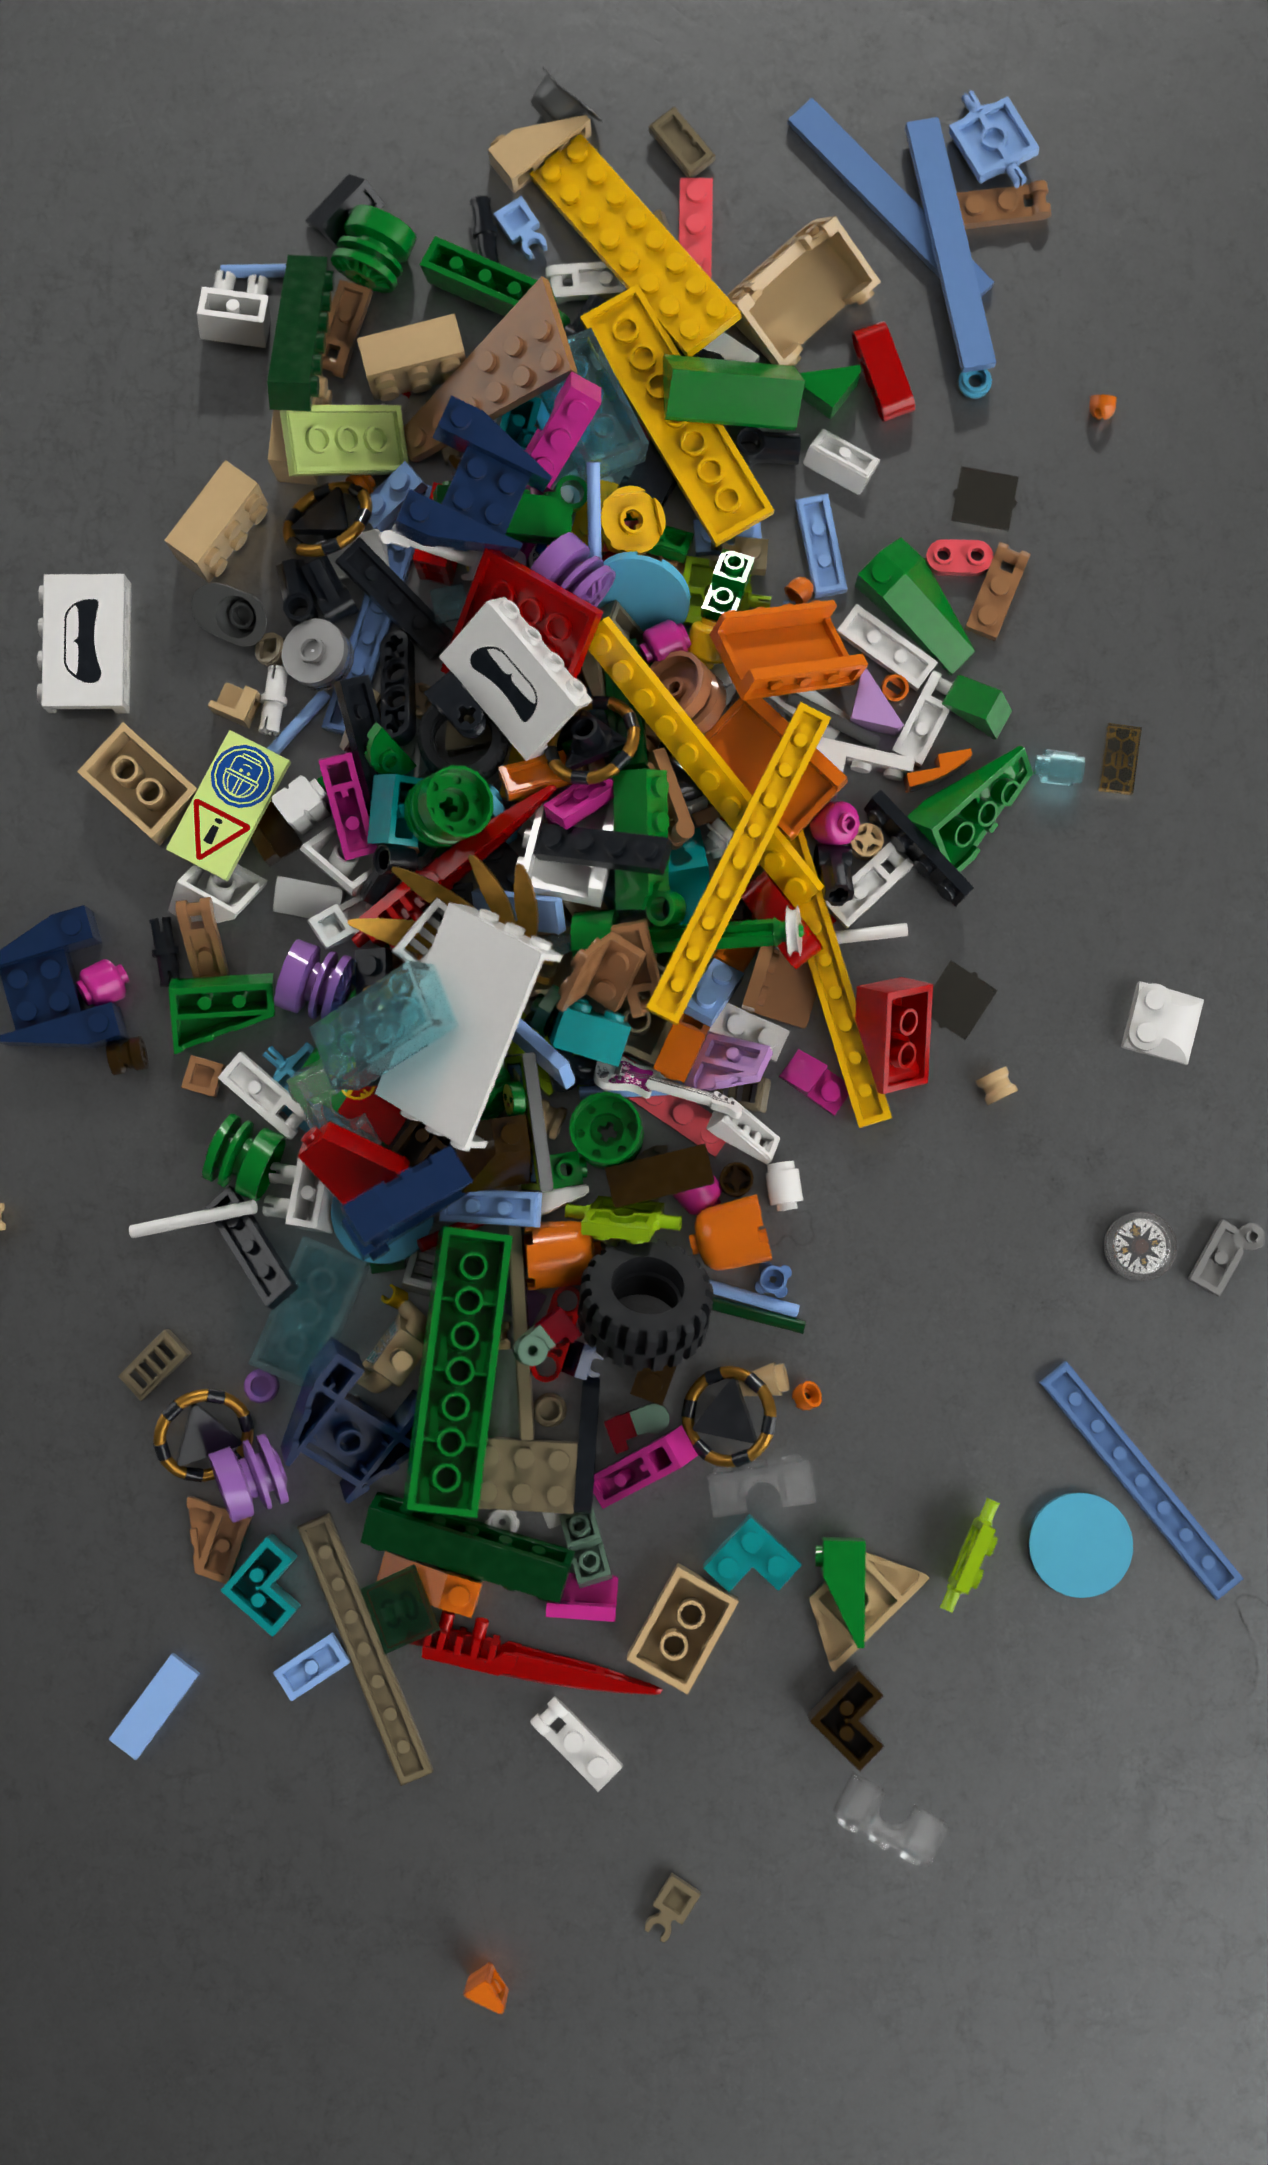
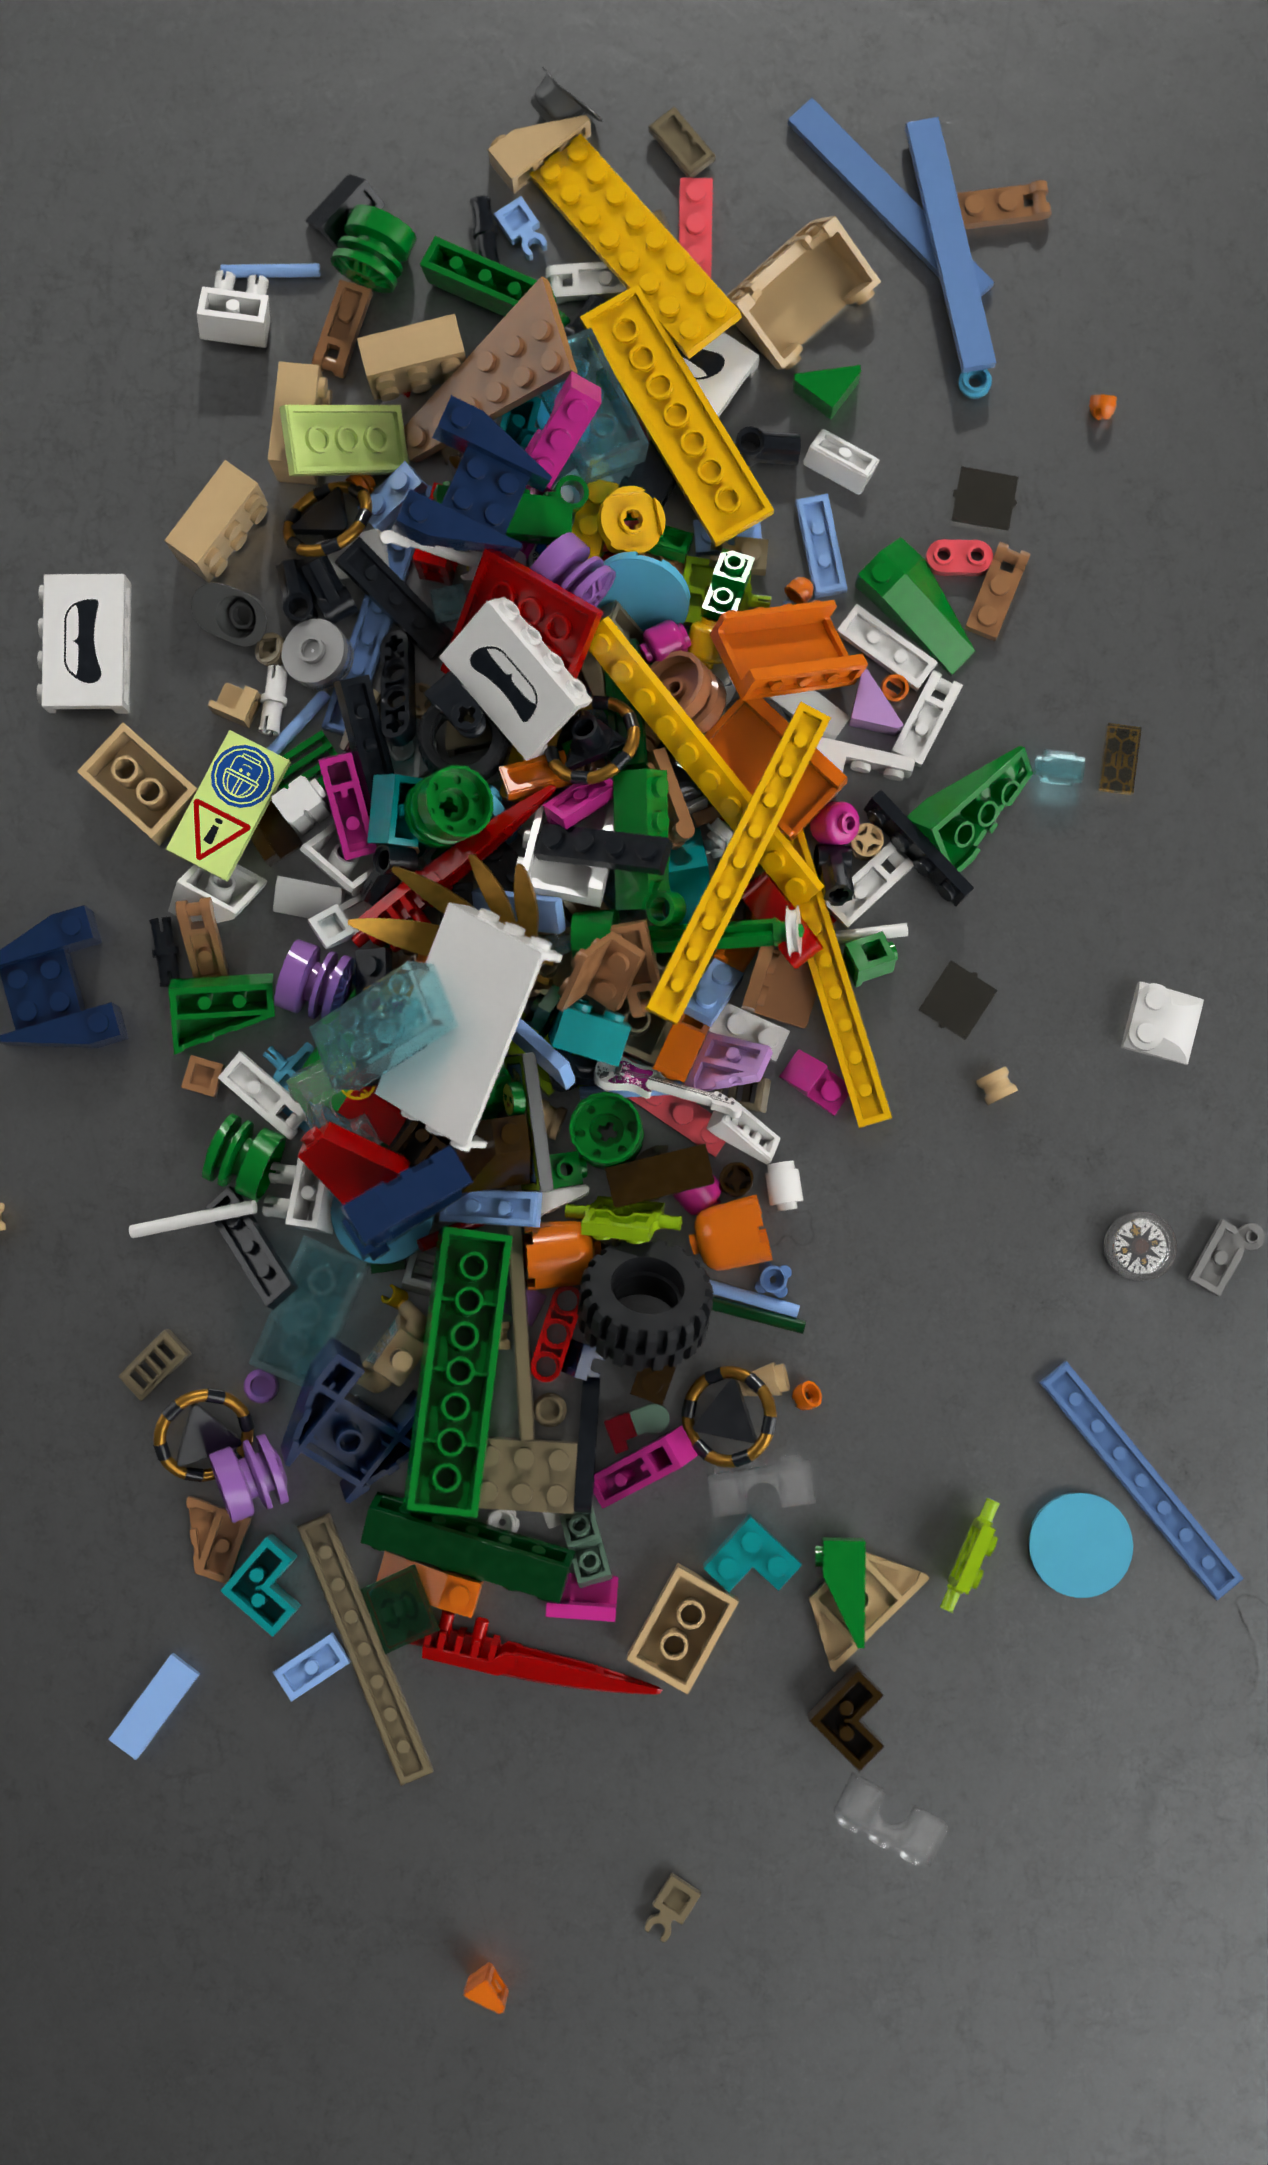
(102, 983): dark pink head -> none
(127, 1055): dark brown wheel -> none
(300, 333): dark green brick -> none
(301, 749): none -> green tile
(385, 754): green plate -> none
(400, 951): white slope -> none
(535, 1343): leg -> none
(577, 1744): white plate -> none
(594, 508): light blue bar -> none
(731, 392): green slope -> none
(838, 722): dark grey bar -> none
(874, 948): none -> green brick
(883, 371): red beam -> none
(896, 1031): red slope -> none
(945, 766): orange slope -> none
(978, 705): green slope -> none
(993, 139): light blue plate -> none

